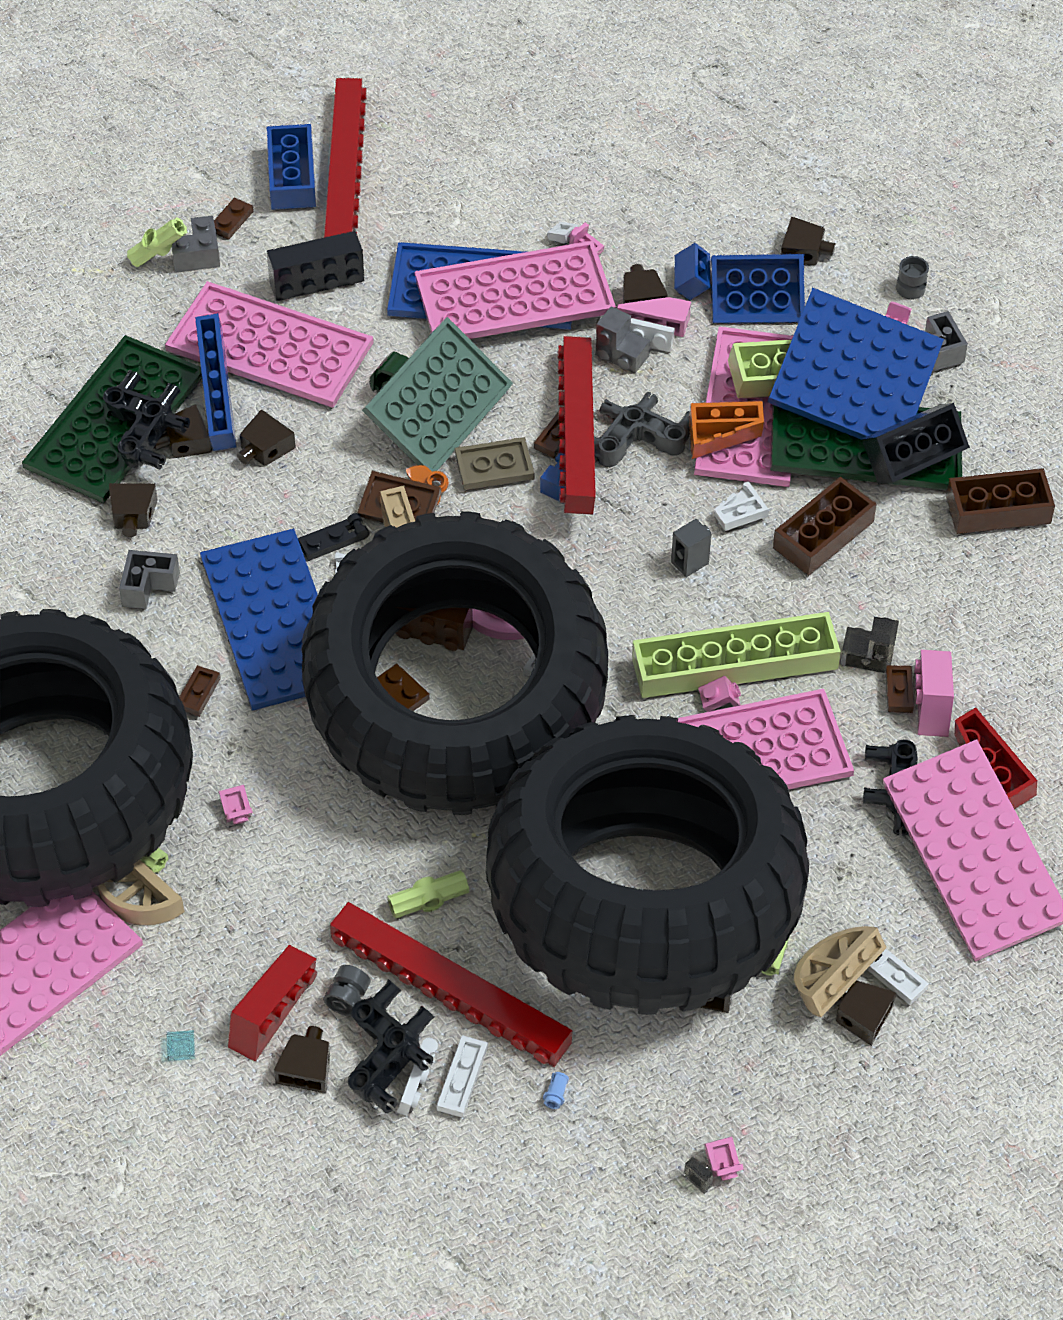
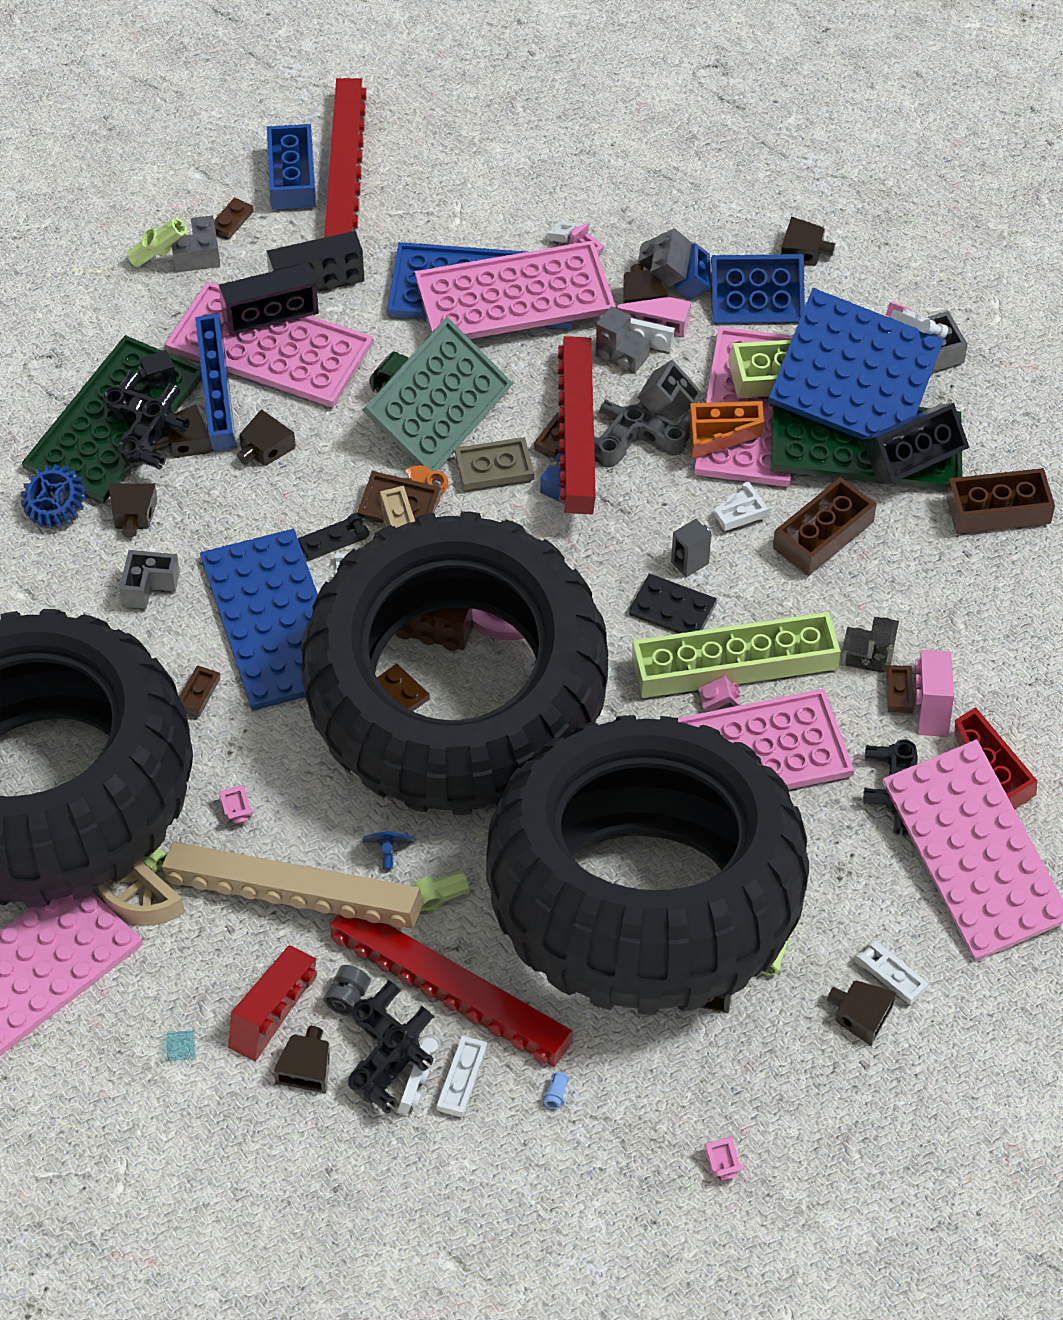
(68, 487): none -> blue gear
(157, 370): none -> black brick
(269, 299): none -> black brick
(293, 885): none -> tan brick
(387, 847): none -> blue shield
(667, 256): none -> flat silver brick
(669, 389): none -> flat silver brick
(672, 605): none -> black plate
(699, 1174): clear smoke plate -> none
(846, 956): tan window -> none
(912, 277): dark grey wheel -> none
(920, 322): none -> white plate

